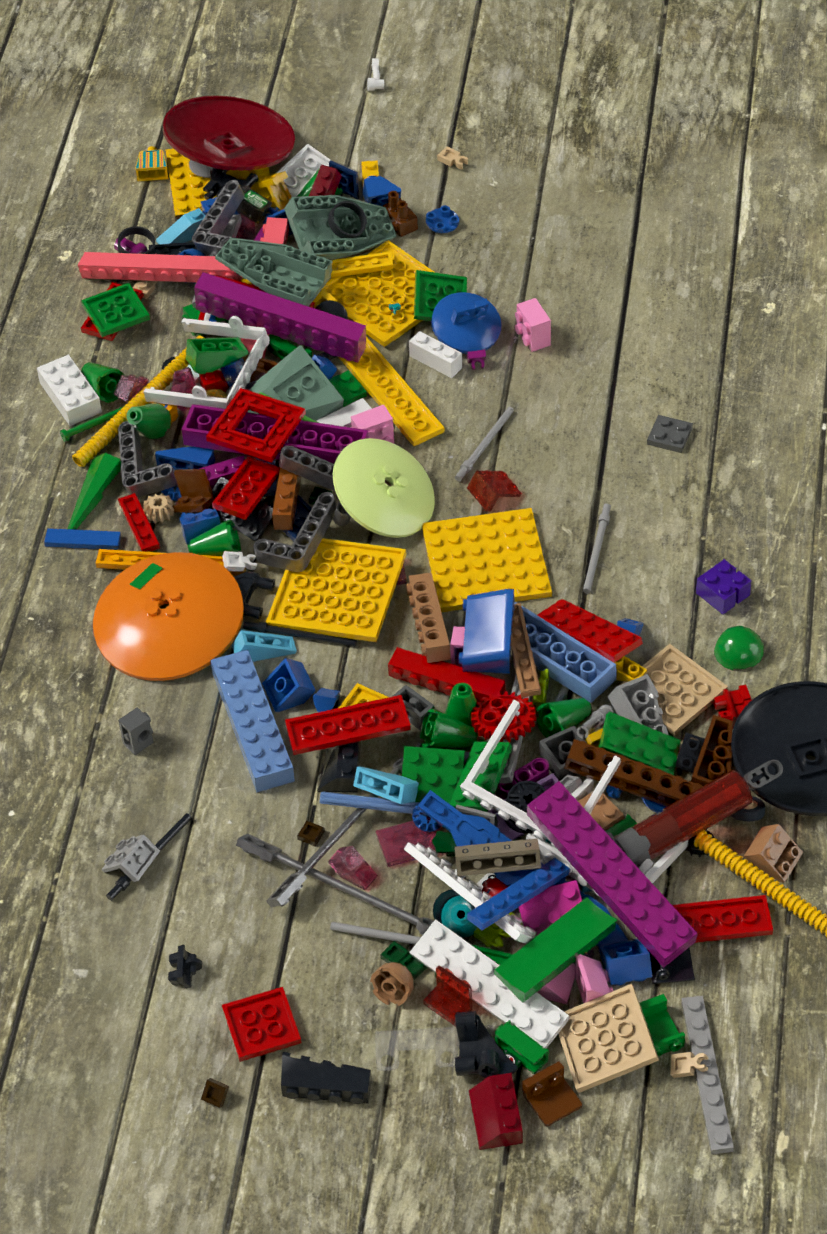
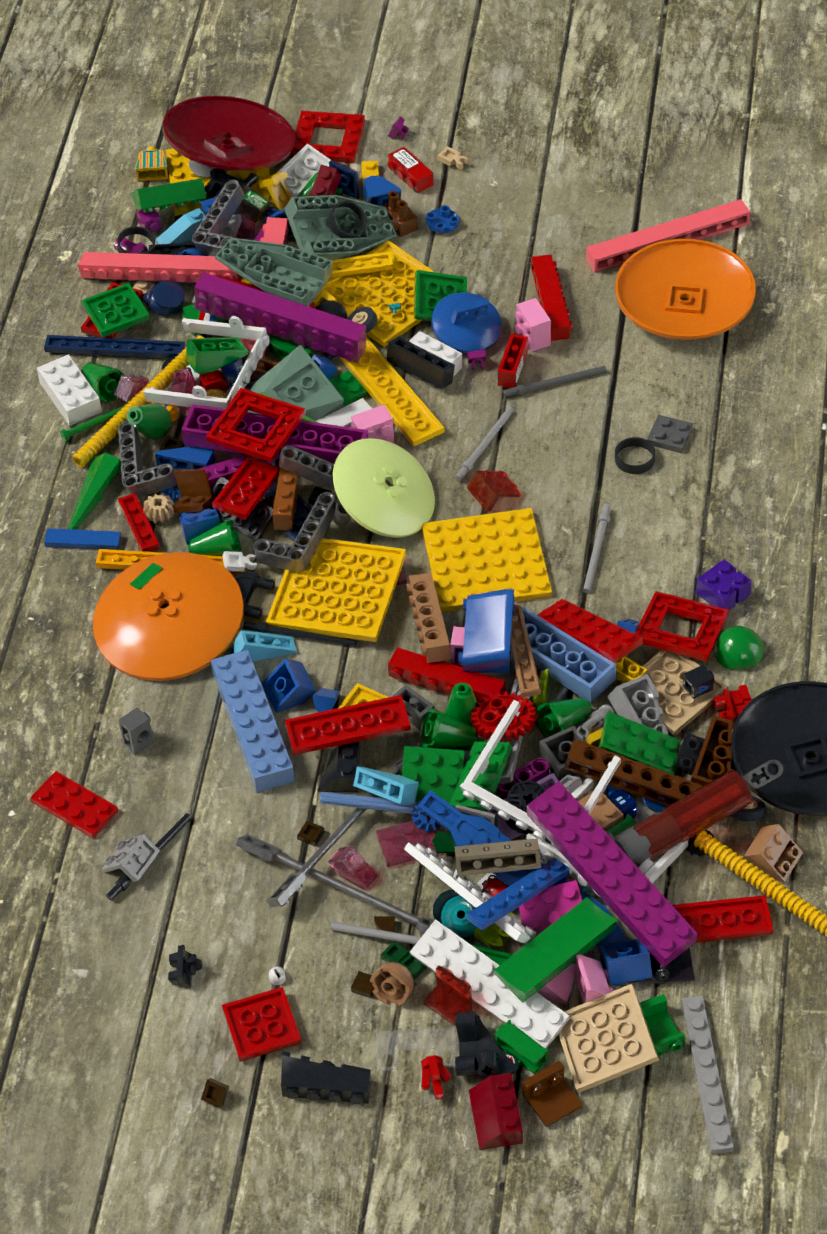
(74, 804): none -> red plate
(113, 346): none -> dark blue plate
(149, 220): none -> magenta brick
(165, 298): none -> dark blue piece
(169, 194): none -> green slope
(171, 443): none -> dark brown tile
(273, 977): none -> white hinge
(351, 123): none -> red plate
(362, 985): none -> dark brown tile
(364, 316): none -> black wheel
(376, 82): white brick -> none
(385, 923): none -> dark brown tile
(398, 129): none -> magenta tile
(410, 169): none -> red brick
(420, 362): none -> black brick
(434, 1069): none -> red rock
(513, 361): none -> red brick
(522, 389): none -> dark grey bar
(550, 295): none -> red brick
(624, 803): none -> clear blue brick
(635, 469): none -> black tyre
(663, 273): none -> orange dish
(685, 1064): tan plate -> none
(694, 226): none -> coral brick
(698, 681): none -> black brick
(712, 620): none -> red plate

